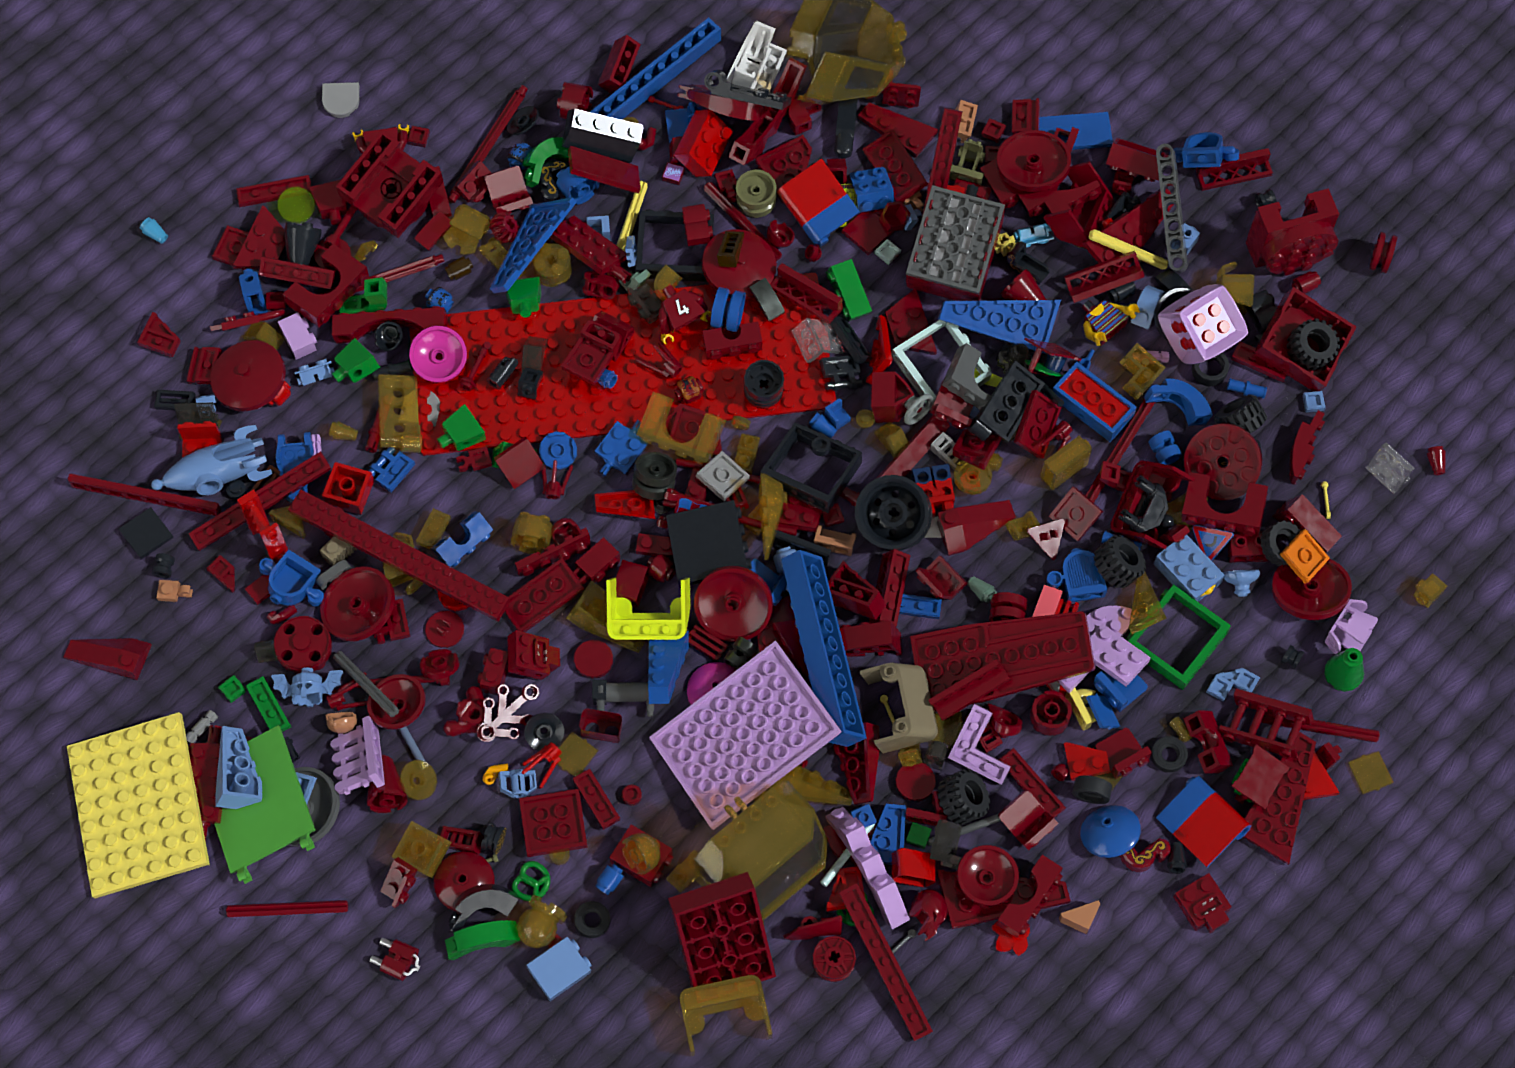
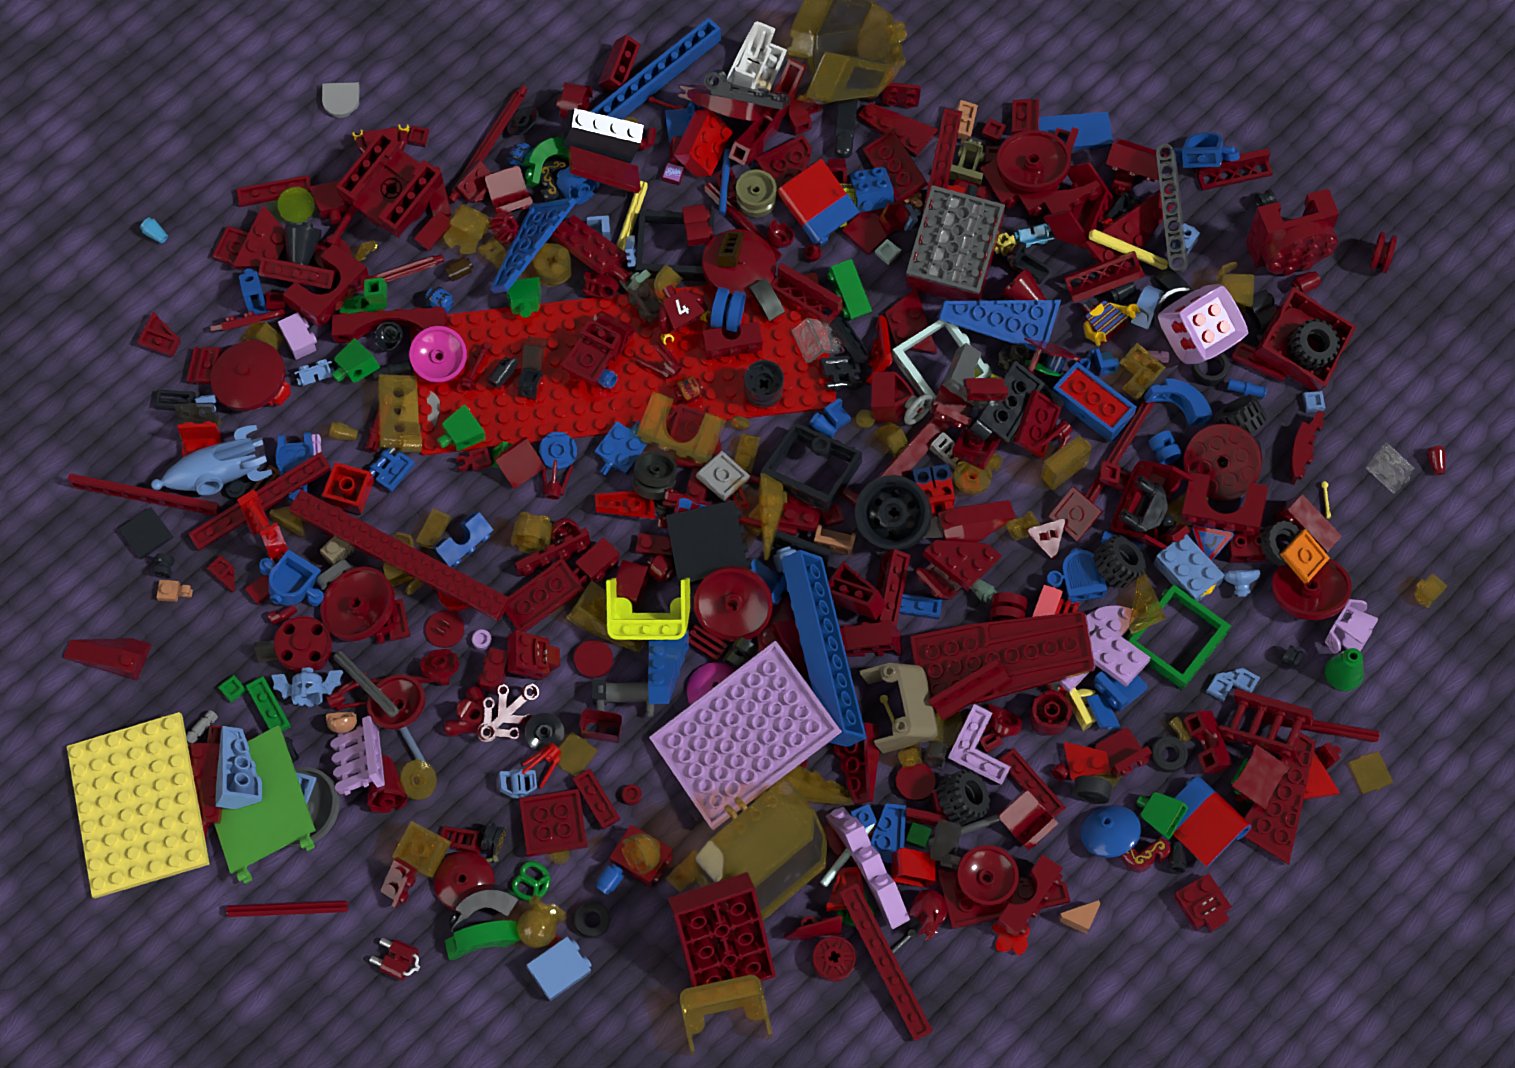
(481, 639): none -> lavender tile
(492, 773): light orange arm -> none
(724, 182): none -> blue bar
(962, 560): none -> dark red plate
(986, 389): none -> dark red panel
(1105, 362): none -> blue panel
(1162, 812): none -> green torso

